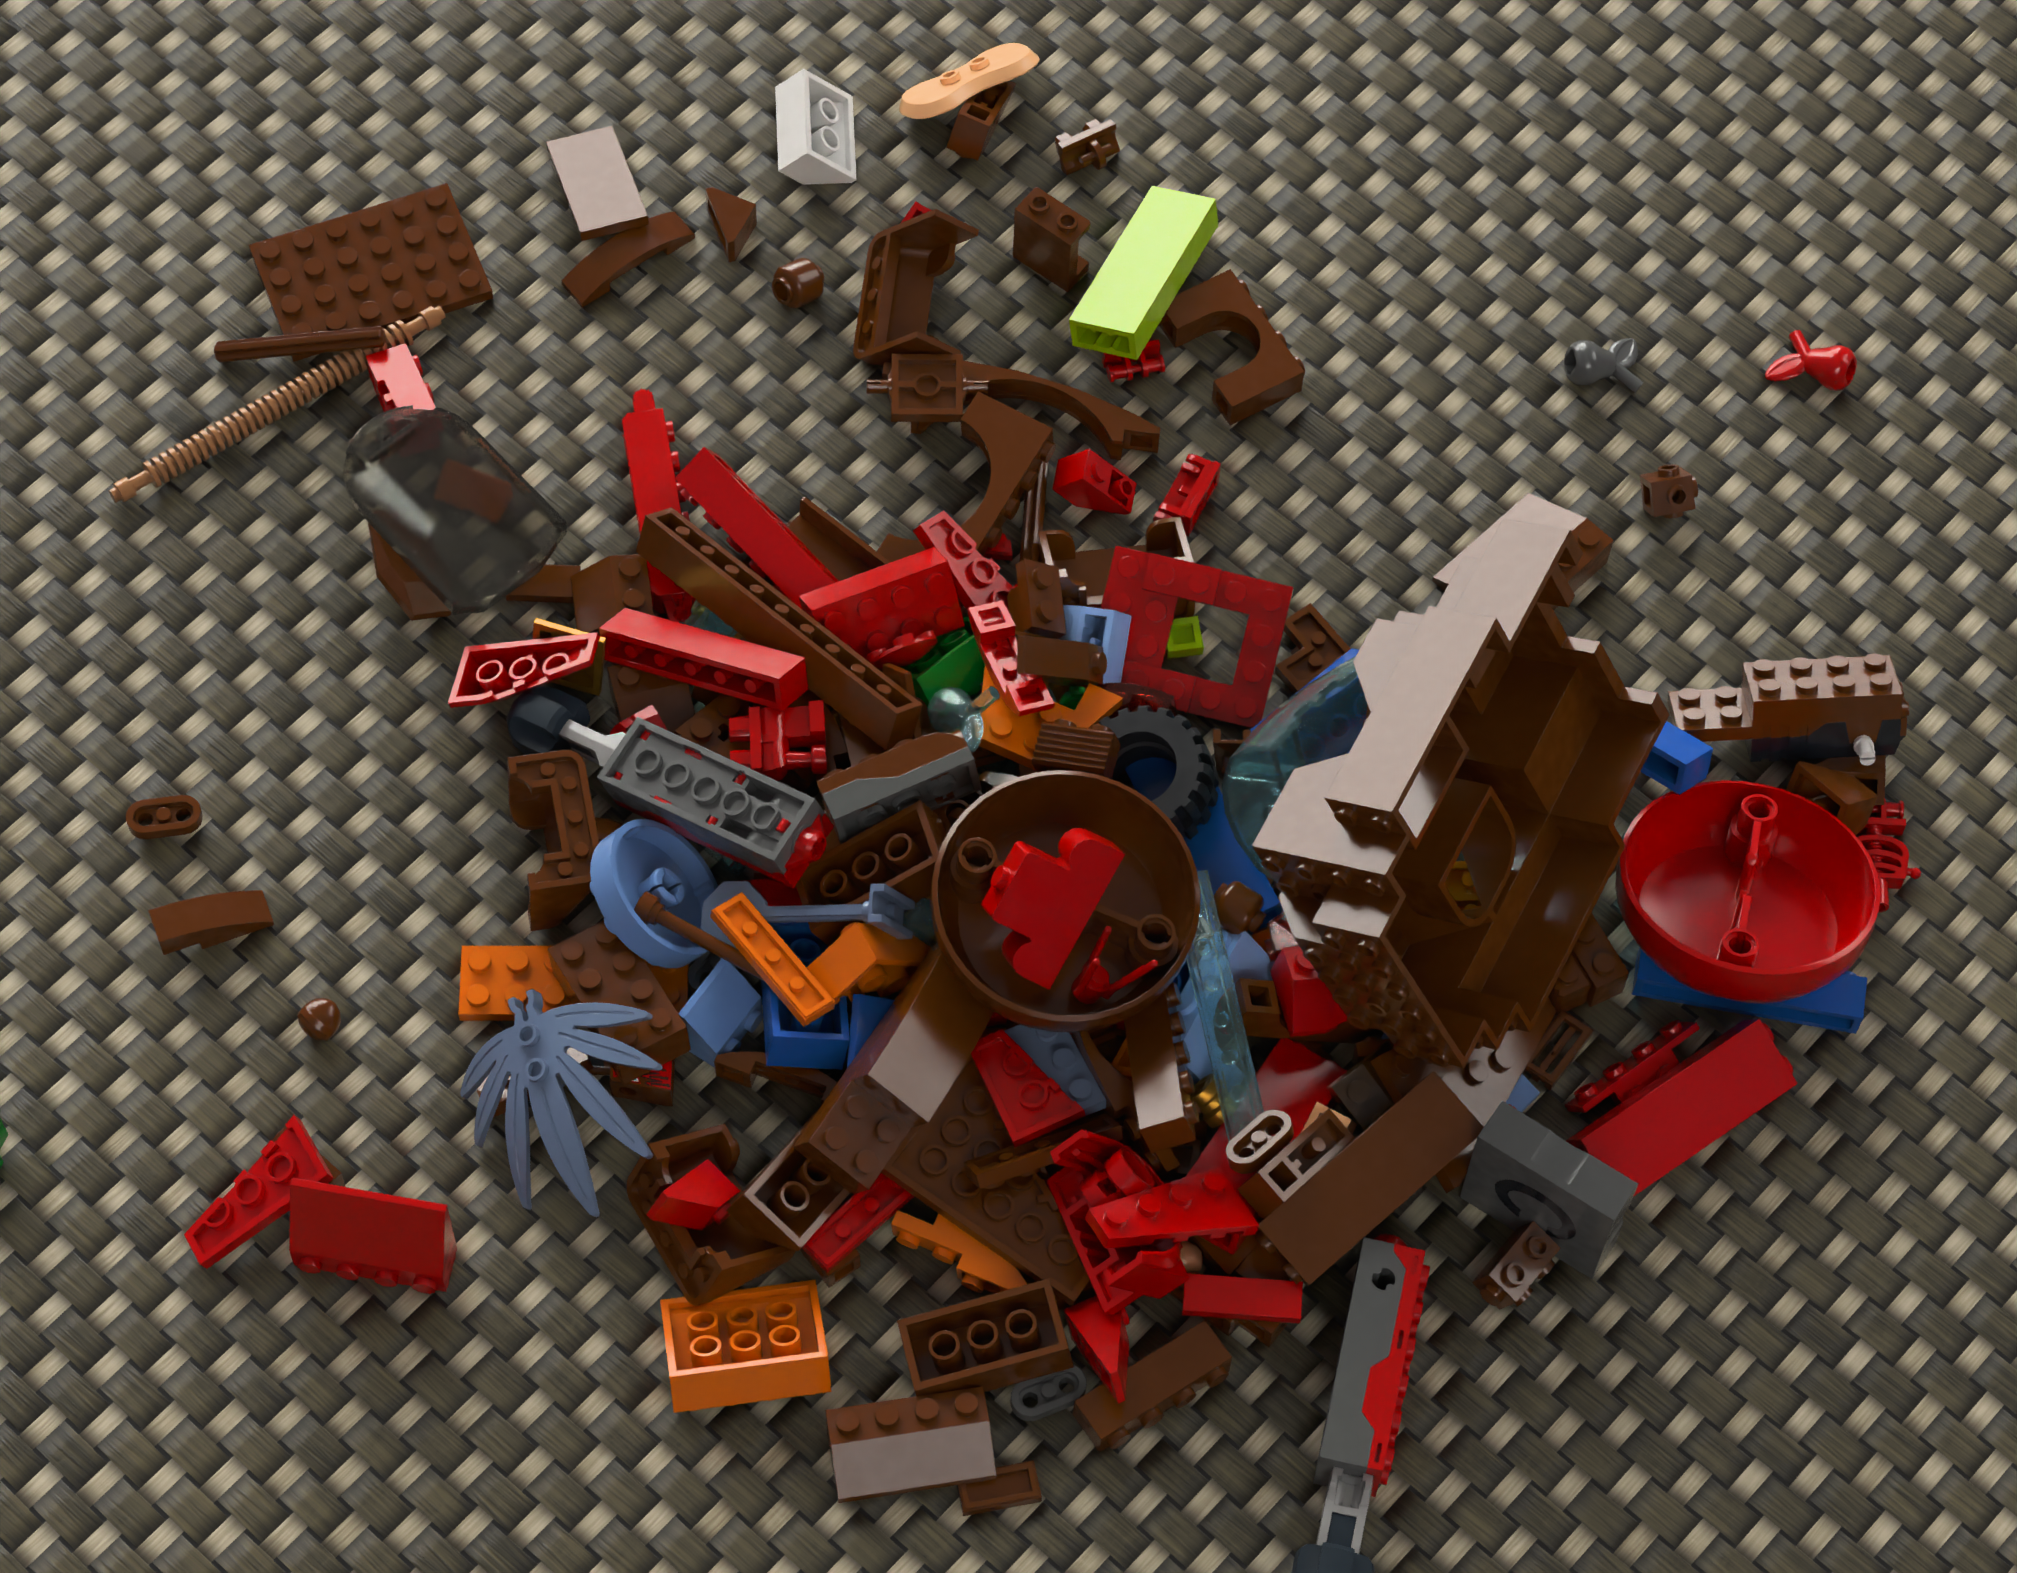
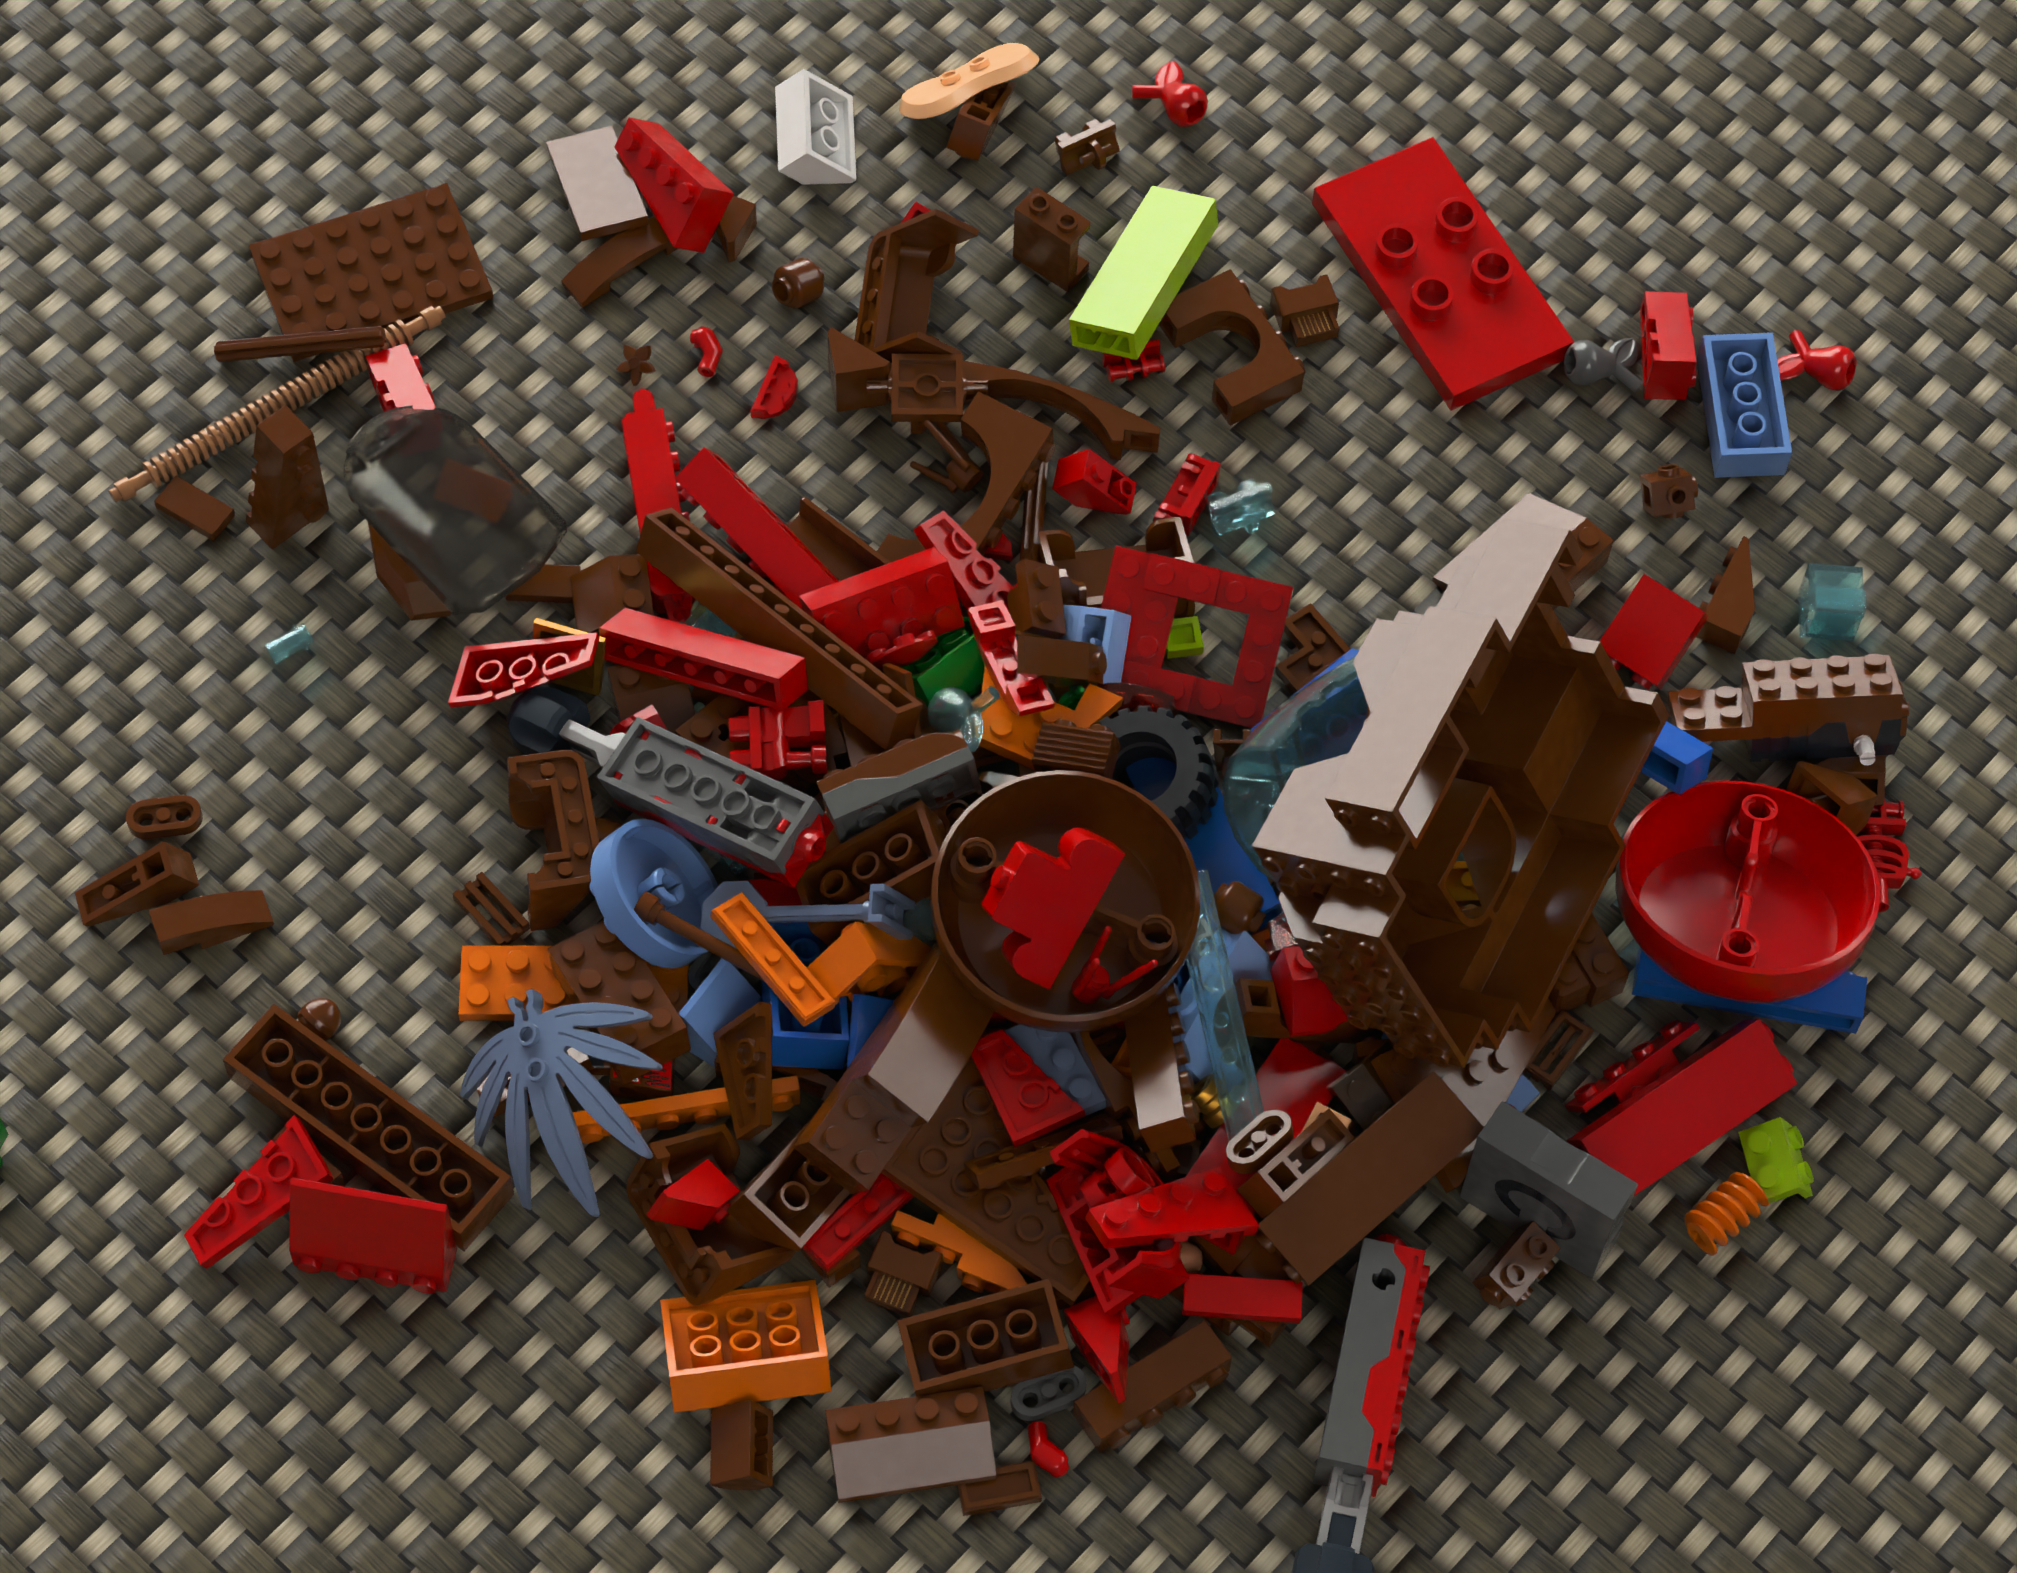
(138, 885): none -> reddish brown slope
(194, 508): none -> reddish brown tile
(286, 479): none -> reddish brown wedge
(289, 643): none -> clear light blue pin
(366, 1123): none -> reddish brown brick
(472, 888): none -> reddish brown tile
(636, 362): none -> reddish brown plant
(674, 184): none -> red wedge
(674, 1110): none -> orange plate
(711, 348): none -> red arm
(741, 1446): none -> reddish brown brick
(746, 1069): none -> reddish brown wing
(777, 390): none -> red tile
(849, 369): none -> reddish brown slope
(900, 1275): none -> reddish brown piece
(962, 469): none -> reddish brown plant
(1044, 1452): none -> red arm
(1182, 101): none -> red piece
(1242, 508): none -> clear light blue hips
(1307, 311): none -> reddish brown piece
(1442, 273): none -> red plate
(1652, 632): none -> red brick
(1667, 346): none -> red wedge
(1723, 1210): none -> orange piece
(1731, 602): none -> reddish brown slope
(1744, 405): none -> medium blue brick
(1776, 1159): none -> lime bracket
(1831, 602): none -> clear light blue head

